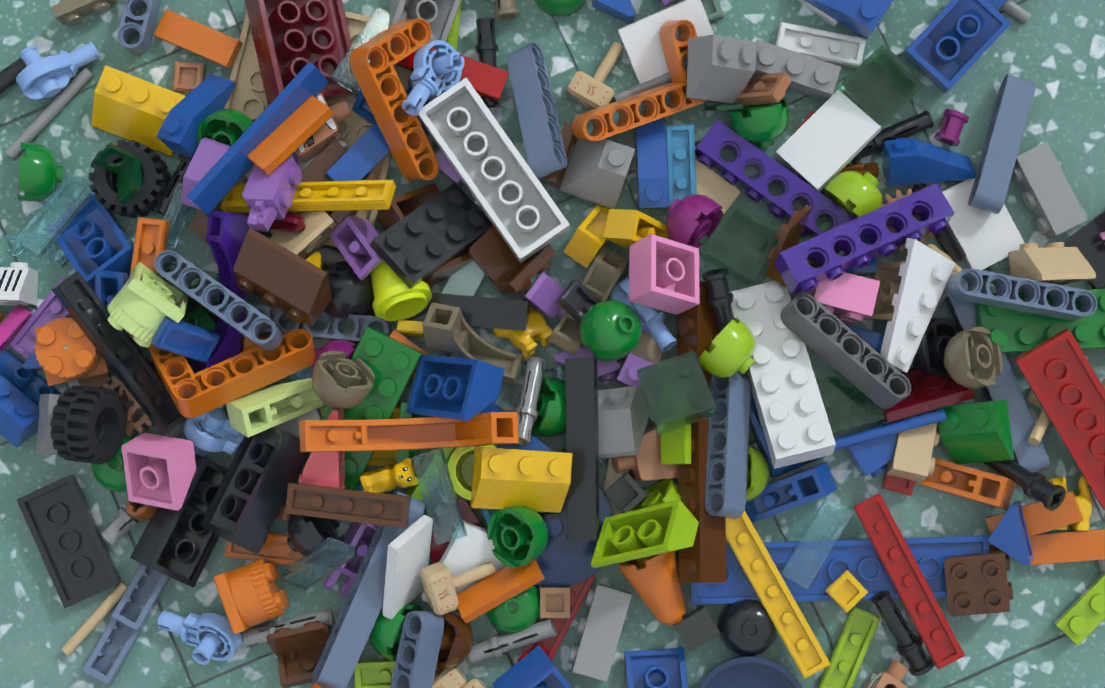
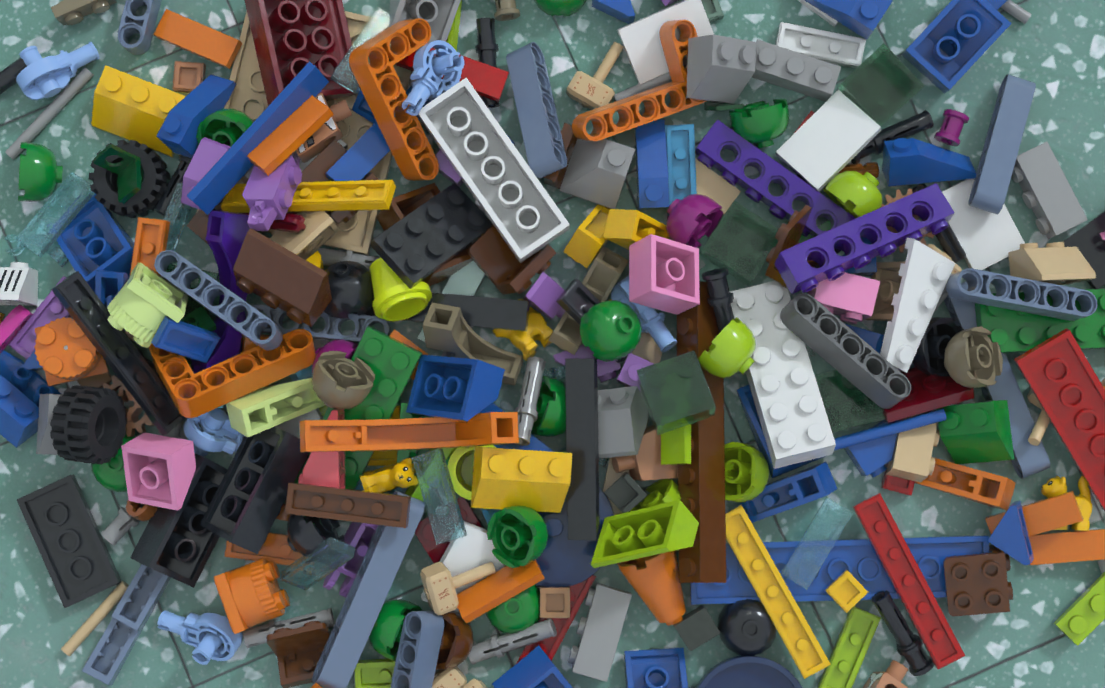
(353, 241): medium lavender slope -> none
(404, 563): white tile -> none
(410, 328): yellow tile -> none
(728, 446): sand blue beam -> none
(764, 89): nougat plate -> none
(1033, 483): black pin -> none

